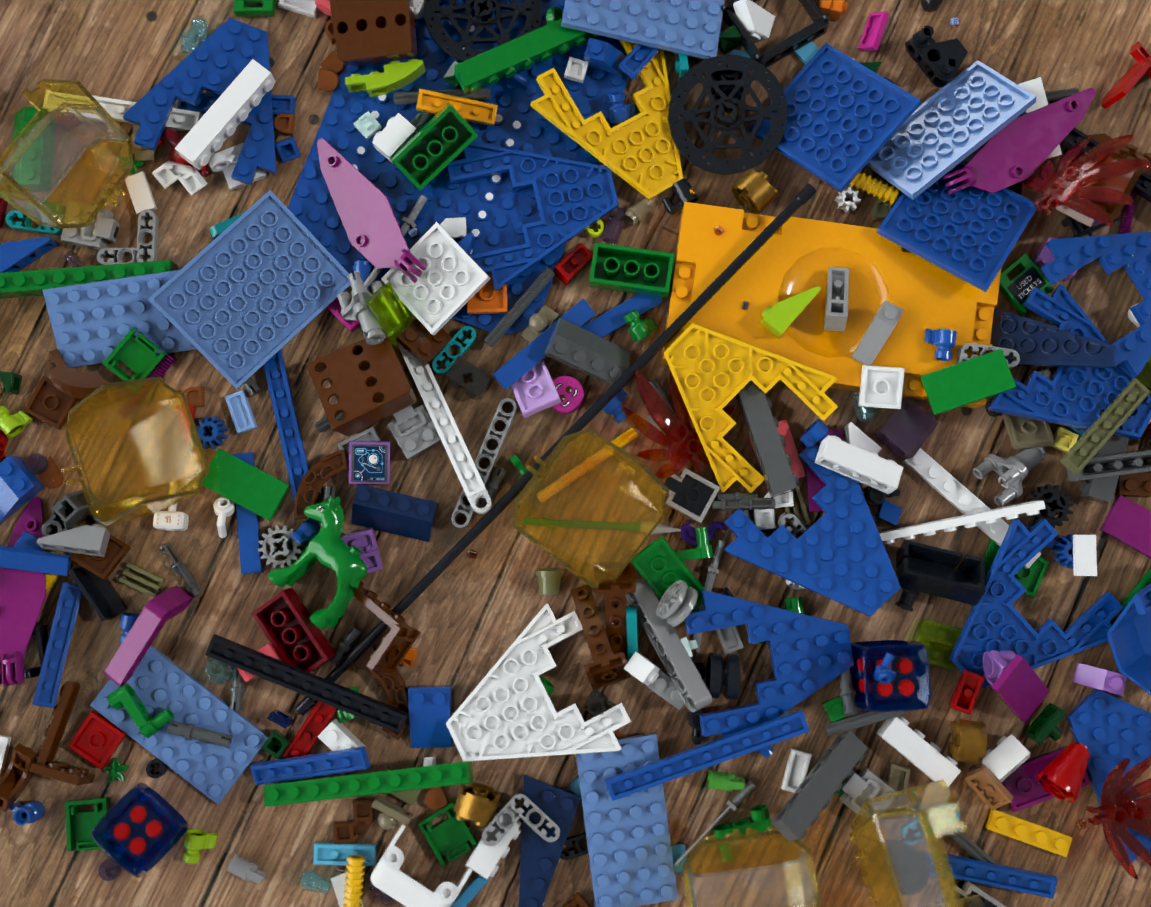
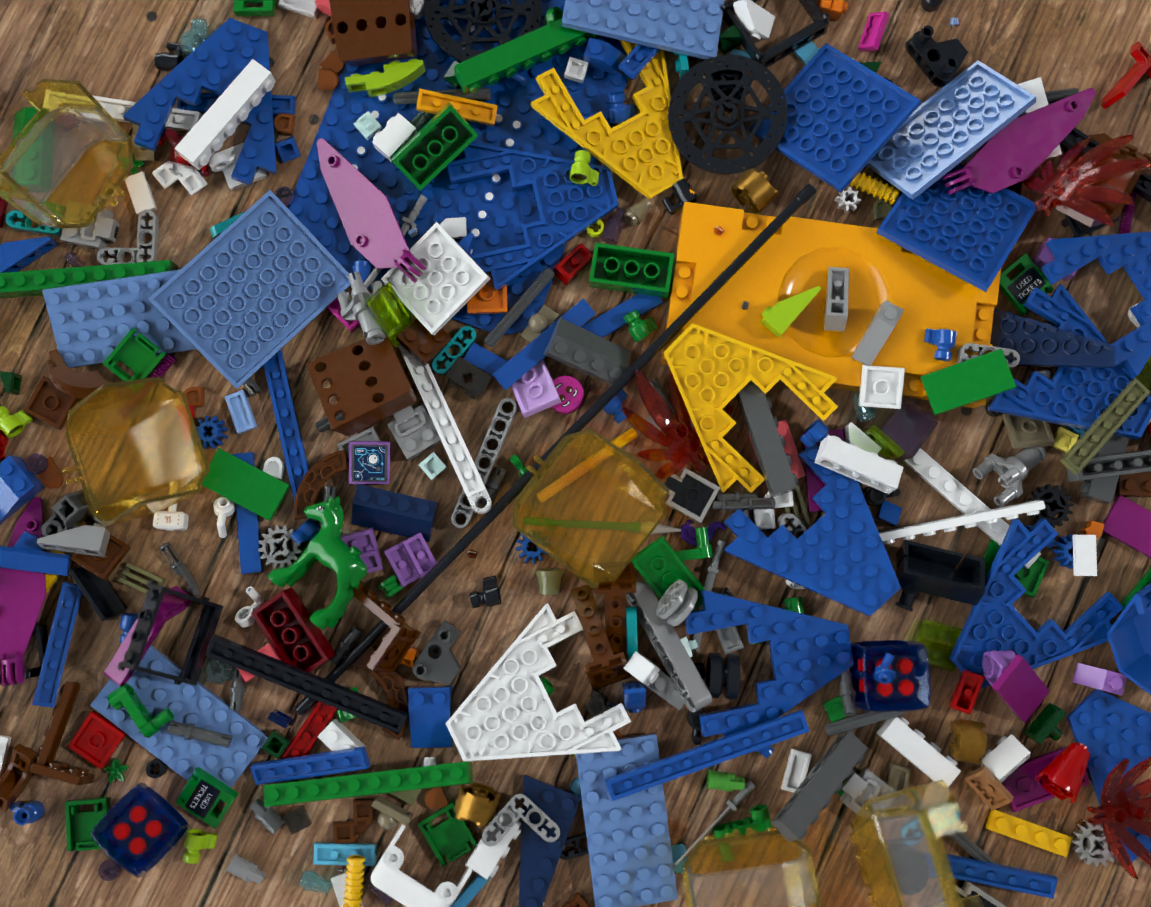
(168, 61): none -> black piece
(196, 654): none -> black window
(202, 795): none -> green container
(244, 616): none -> white plate
(267, 816): none -> dark grey hinge
(274, 467): none -> white tile
(285, 195): none -> clear purple tile
(297, 819): none -> clear smoke plate
(390, 587): none -> green wheel
(410, 559): none -> medium lavender slope
(432, 466): none -> light aqua plate
(440, 666): none -> dark grey piece
(484, 359): none -> blue tile
(489, 596): none -> black piece
(529, 554): none -> blue gear
(581, 171): none -> lime piece
(634, 696): none -> blue slope
(889, 447): none -> clear neon green tile
(1088, 847): none -> light grey gear
(1093, 528): none -> orange piece

